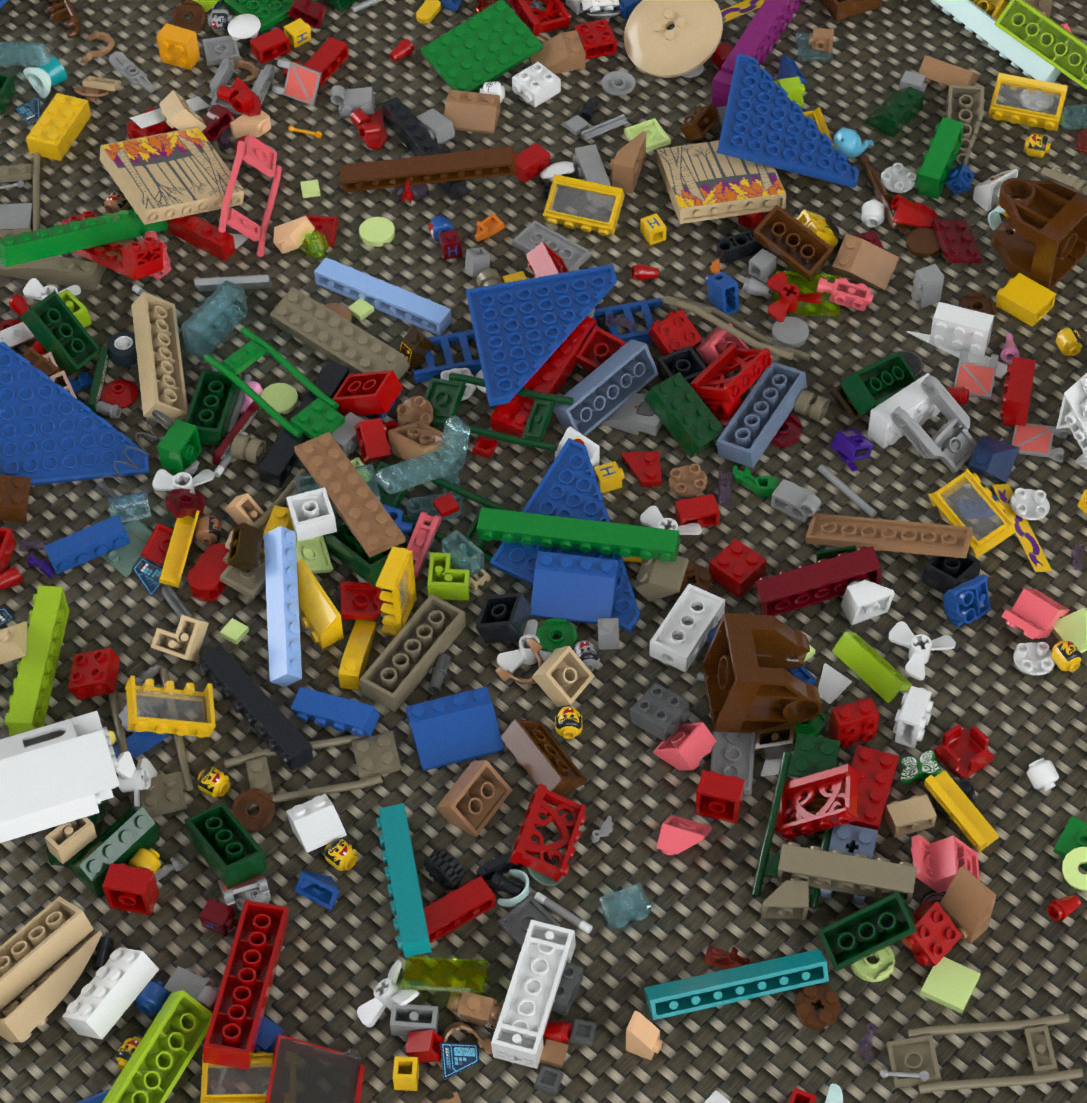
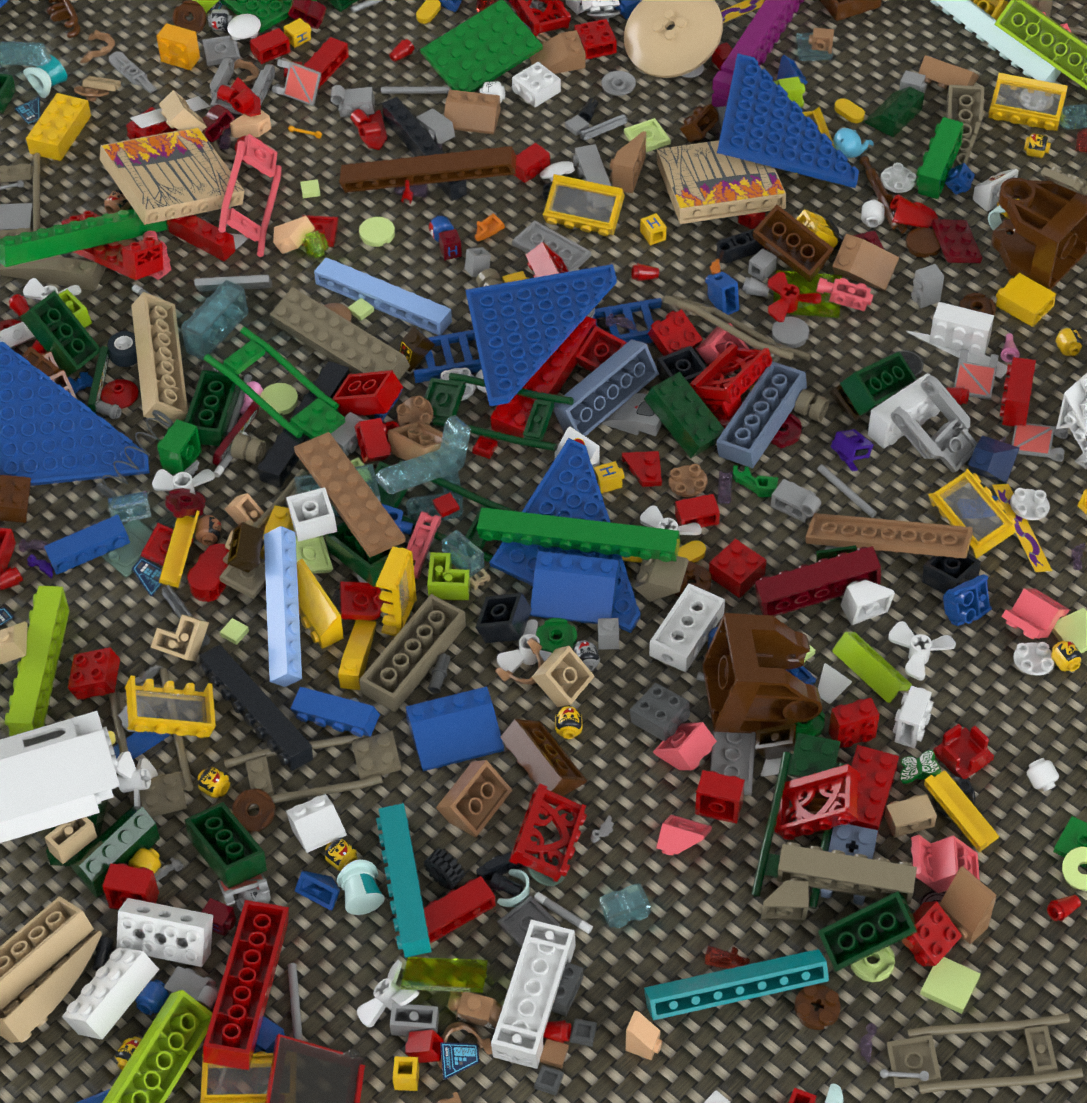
(165, 932): none -> white brick
(294, 1000): none -> light grey bar
(360, 887): none -> light aqua hat
(415, 90): none -> light grey bar
(693, 551): none -> yellow tile
(849, 110): none -> yellow tile

